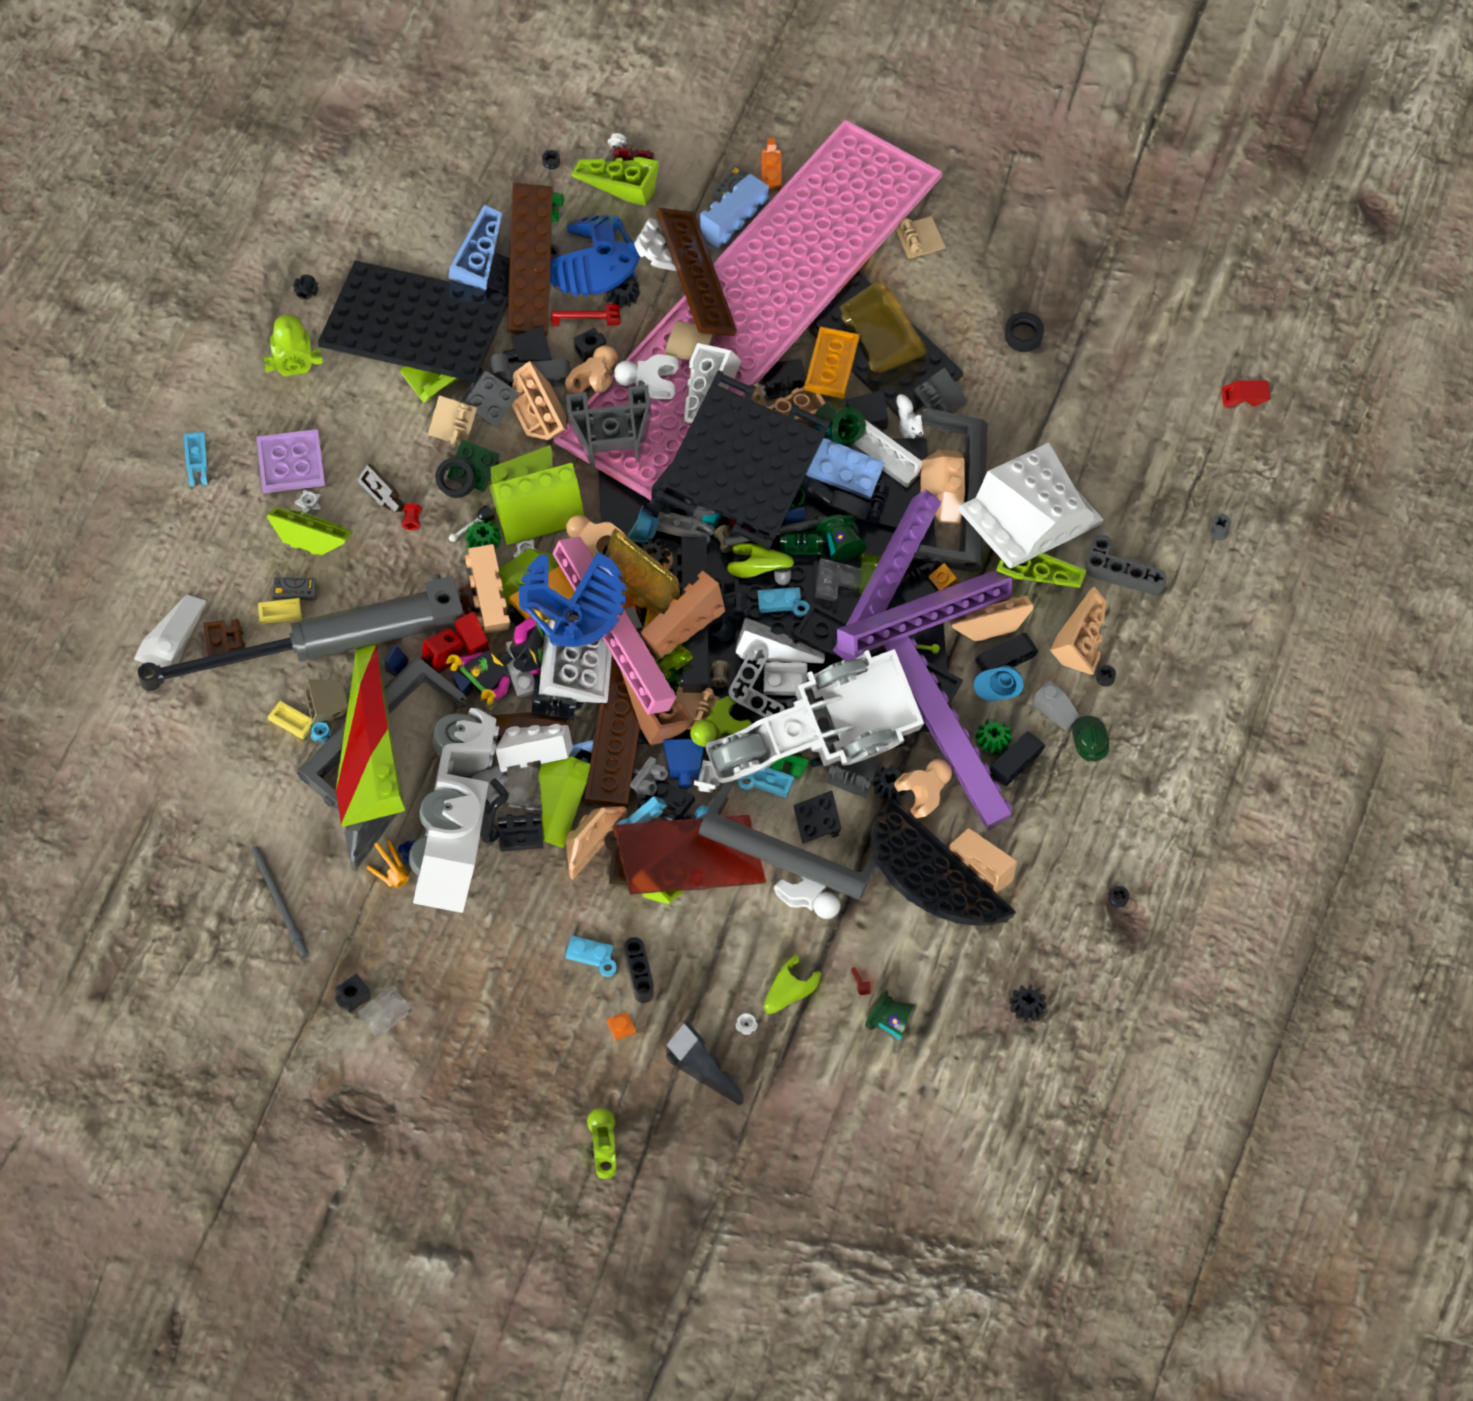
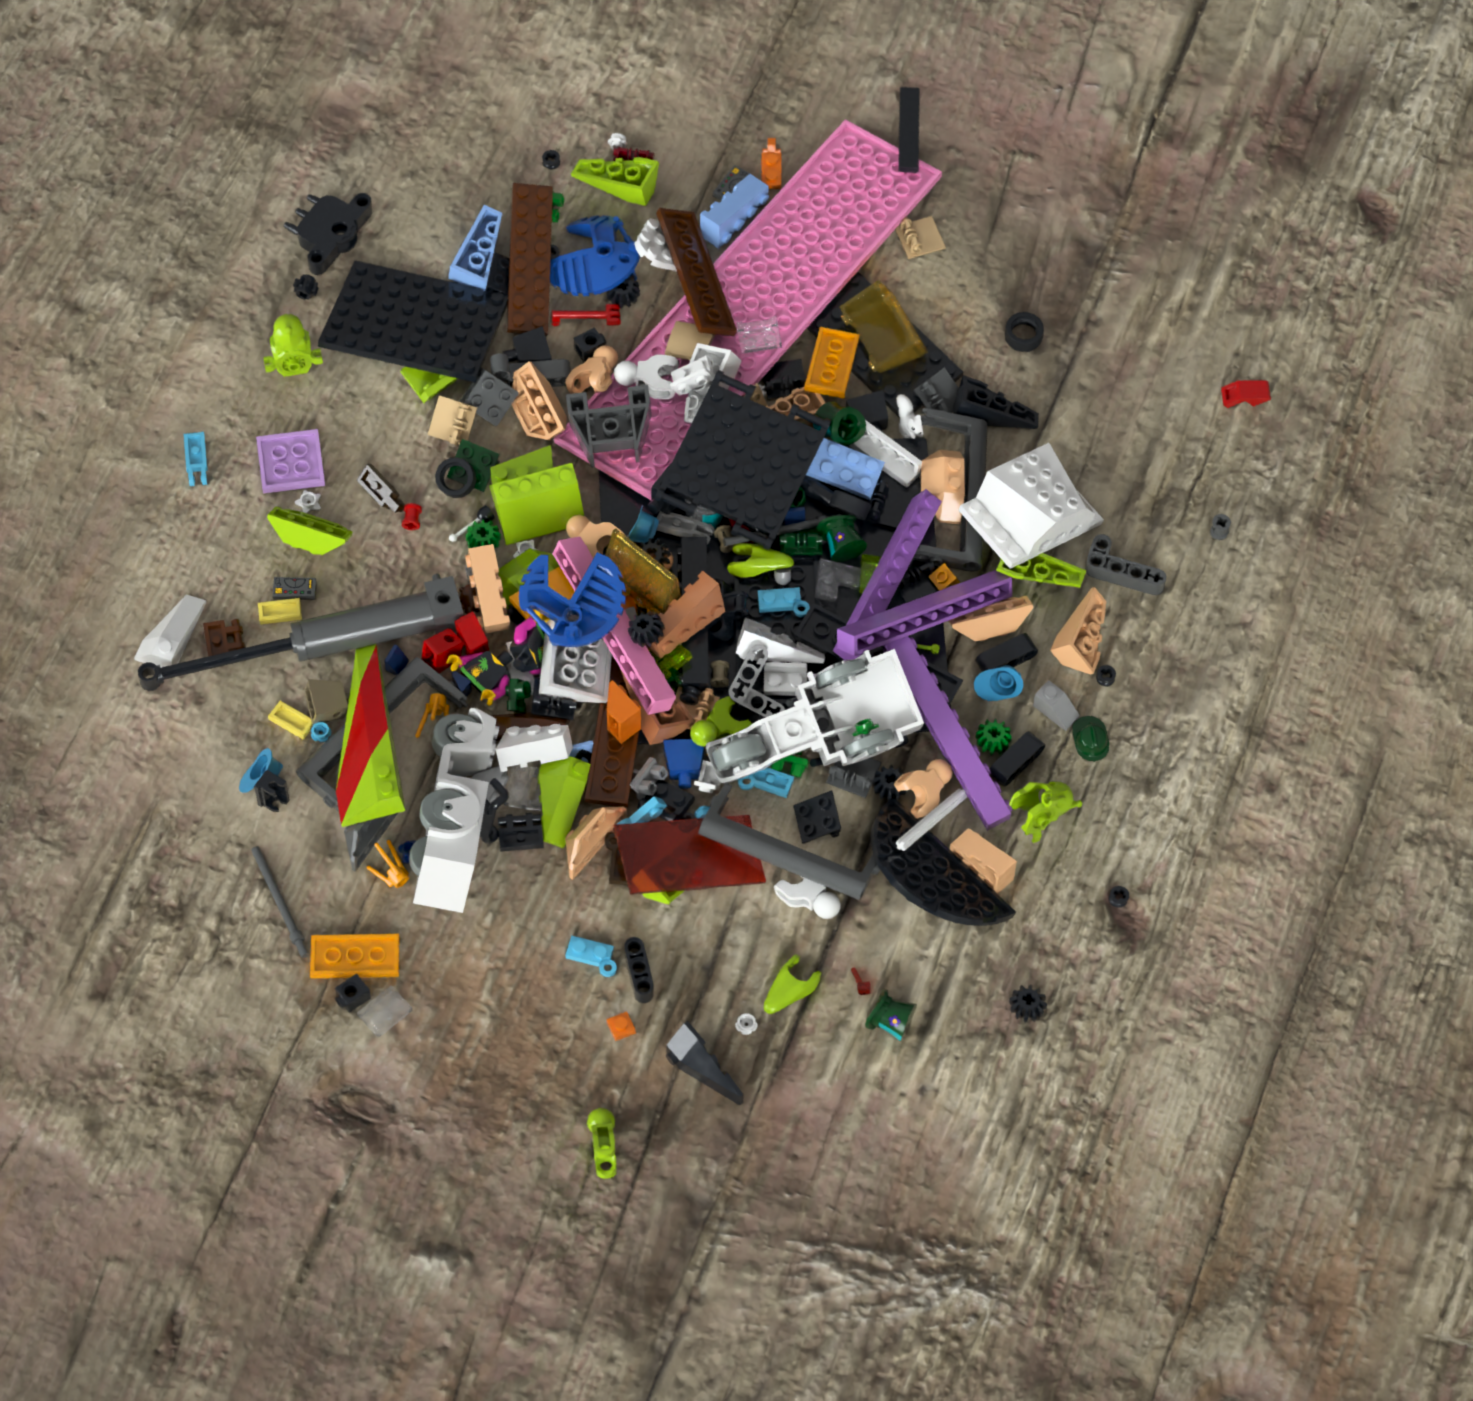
(262, 763): none -> dark azure piece
(271, 789): none -> black hinge
(323, 222): none -> black piece
(354, 953): none -> light orange tile
(436, 706): none -> light orange plant
(516, 692): none -> dark green plate
(622, 713): none -> orange slope
(646, 629): none -> black gear
(690, 695): none -> black bush
(692, 376): none -> white bracket
(759, 339): none -> clear plate
(864, 727): none -> green plate
(908, 130): none -> black tile
(931, 819): none -> white axle
(980, 402): none -> black wedge
(1055, 802): none -> lime helmet

